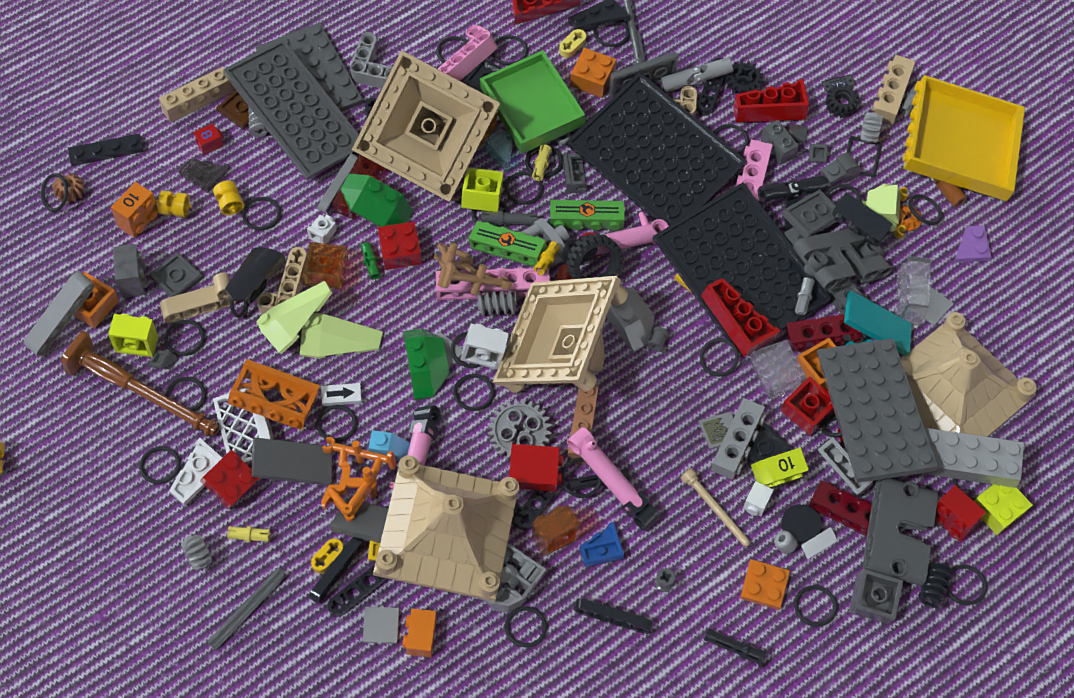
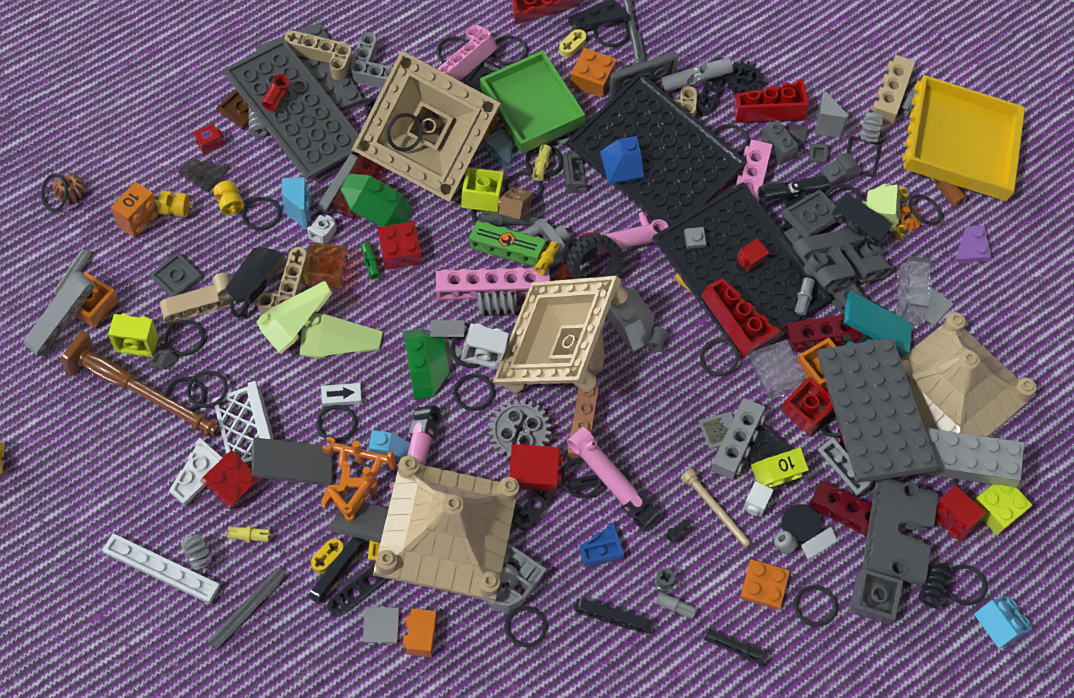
(77, 265): none -> light grey axle
(105, 149): black plate -> none
(129, 270): flat silver brick -> none
(161, 568): none -> white plate
(163, 480): black piece -> none
(195, 95): tan brick -> none
(202, 374): none -> black tyre
(267, 378): orange fence -> none
(276, 93): none -> red piece
(297, 200): none -> medium azure slope
(322, 49): none -> tan beam
(389, 128): none -> black tyre
(447, 328): none -> light grey piece
(450, 272): medium nougat piece -> none
(515, 203): none -> medium nougat brick
(555, 530): clear orange brick -> none
(587, 214): bright green brick -> none
(622, 161): none -> blue slope
(676, 605): none -> light grey axle
(678, 531): none -> black pin
(695, 237): none -> light grey plate
(752, 255): none -> red brick
(830, 117): none -> light grey slope
(842, 92): black tyre -> none
(847, 79): sticker -> none
(1003, 621): none -> medium azure slope

